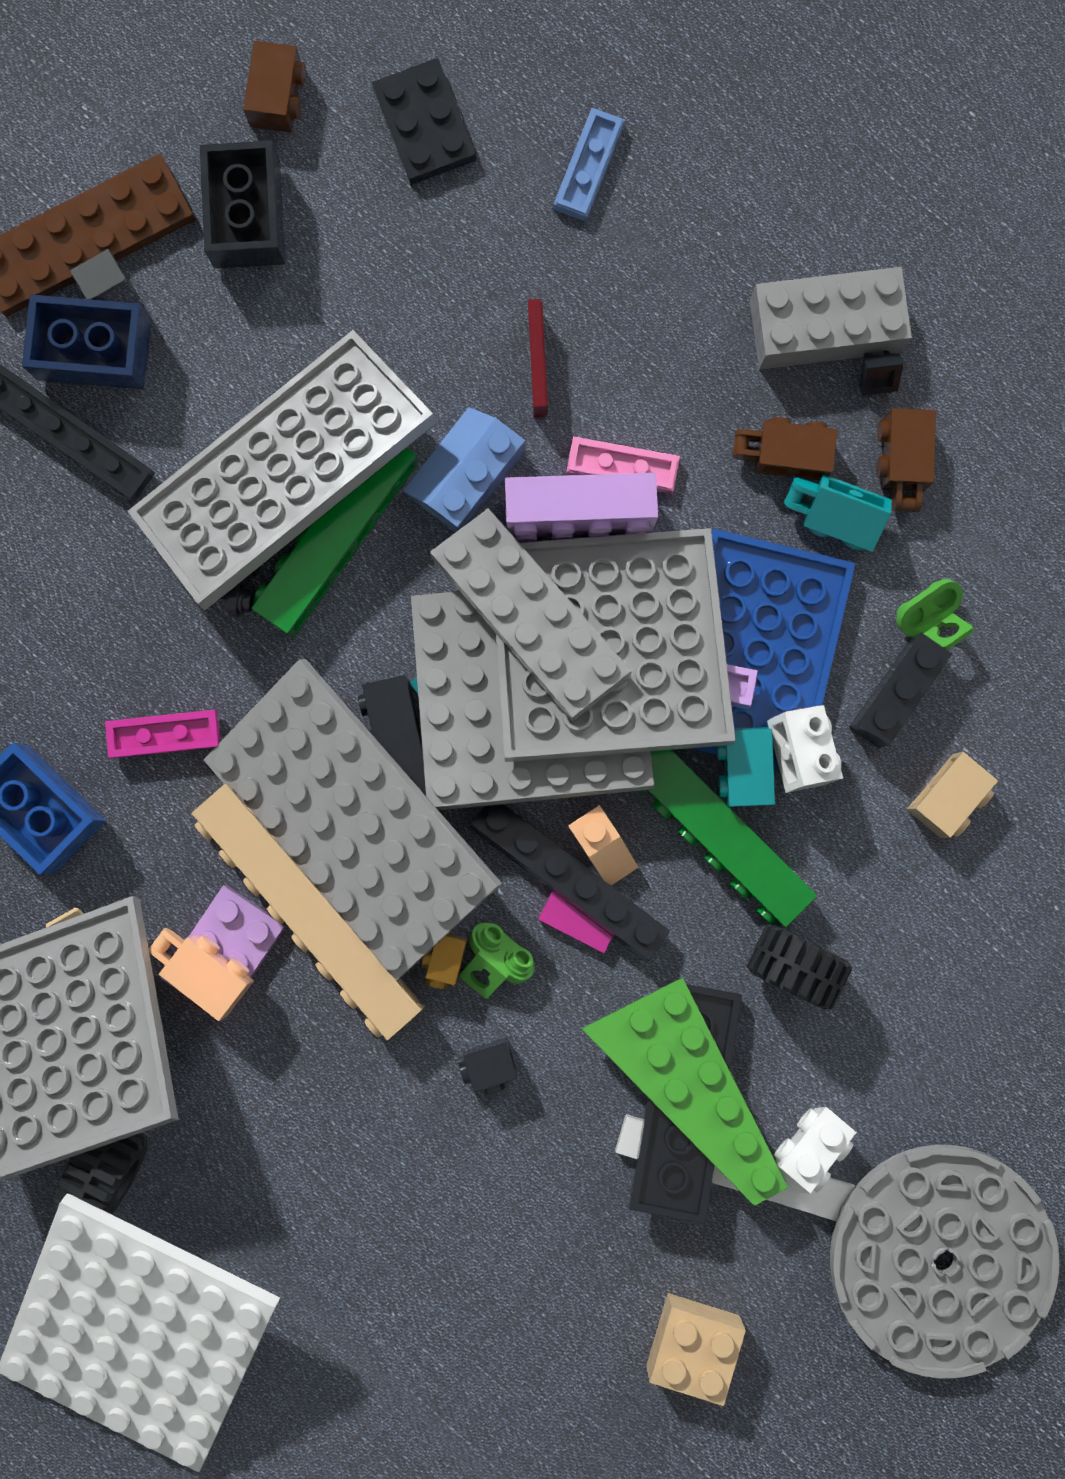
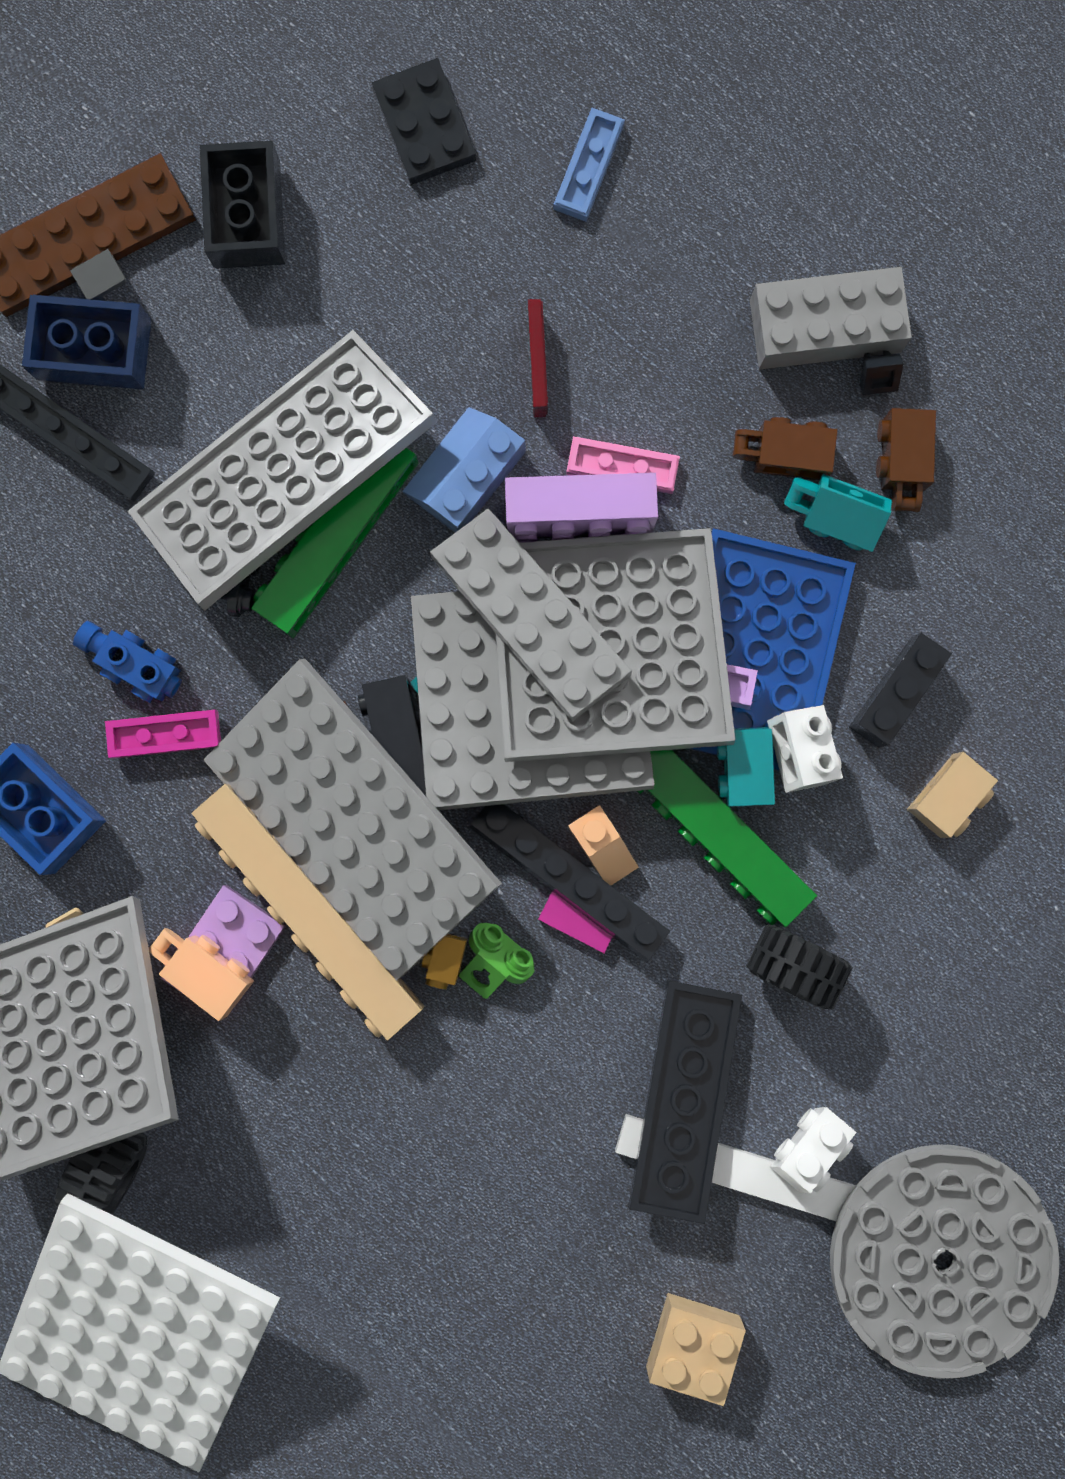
(133, 663): none -> blue brick
(273, 86): reddish brown brick -> none
(488, 1066): black brick -> none
(679, 1068): bright green wing -> none
(933, 610): bright green bracket -> none

